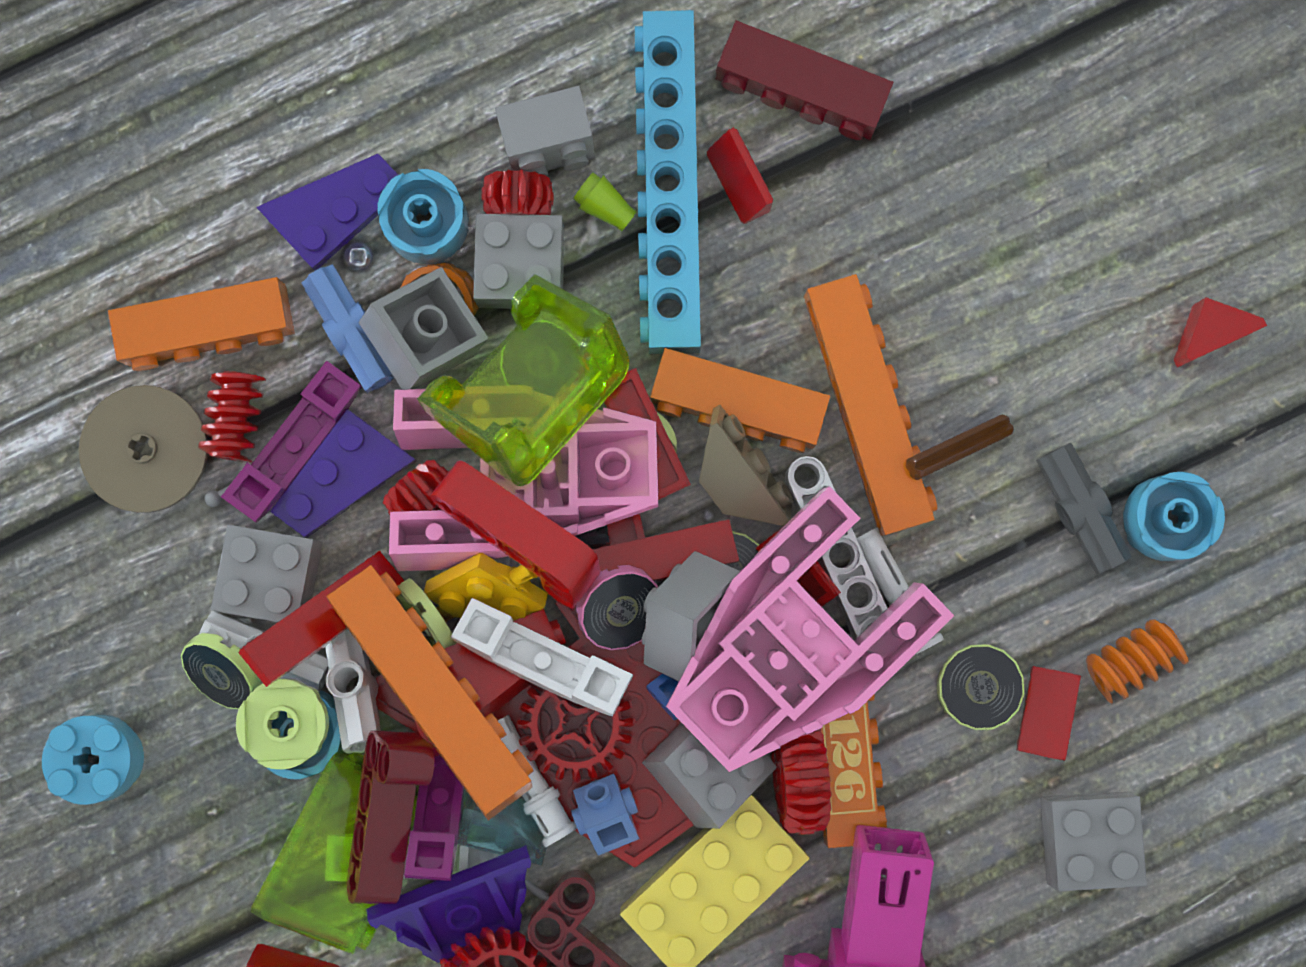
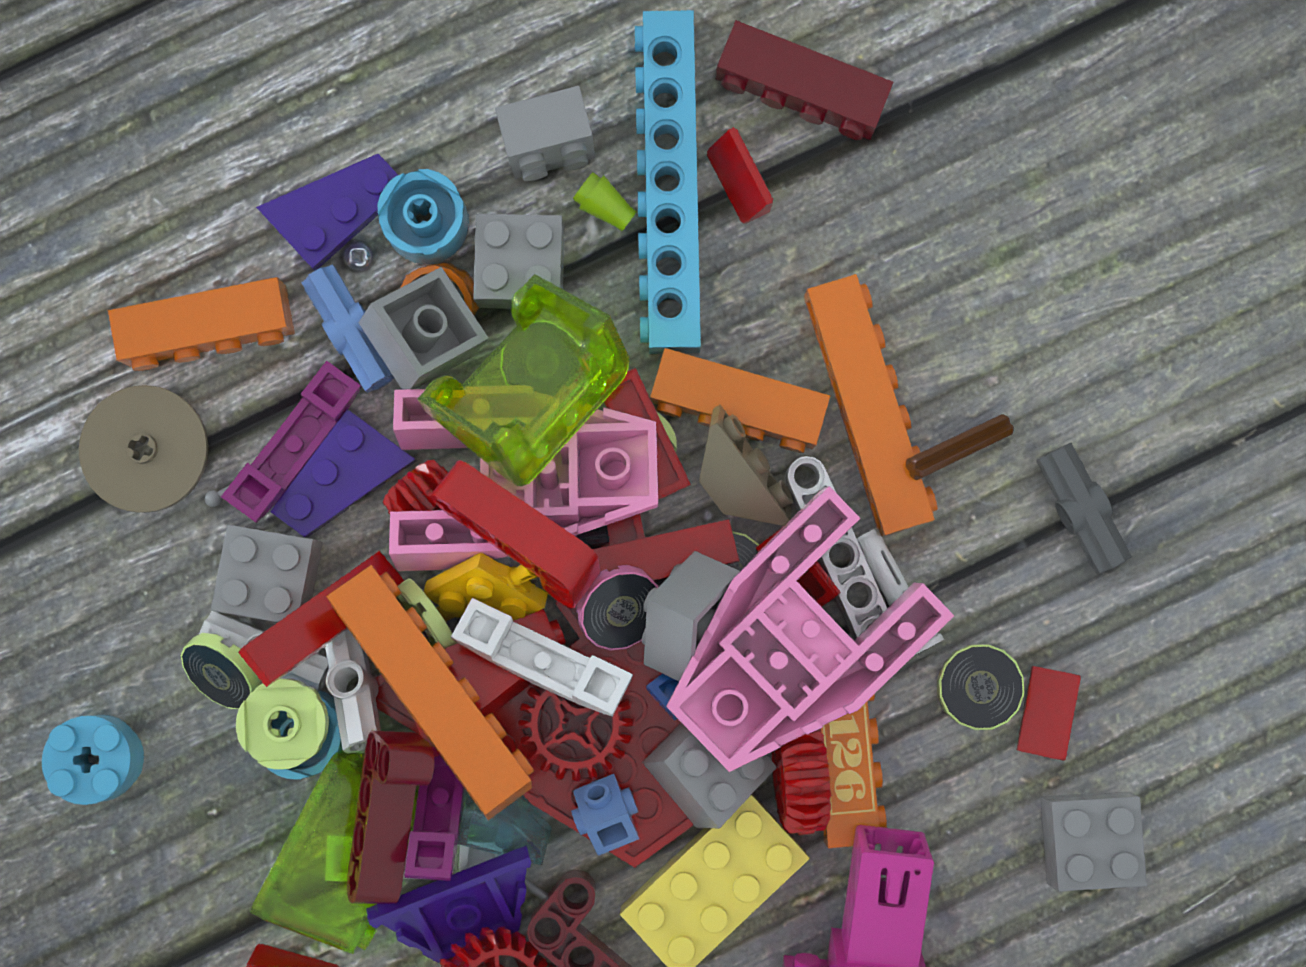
(231, 415): red piece -> none
(517, 193): red gear -> none
(541, 799): white pin -> none
(1135, 658): orange piece -> none
(1186, 496): medium azure brick -> none
(1212, 327): red slope -> none

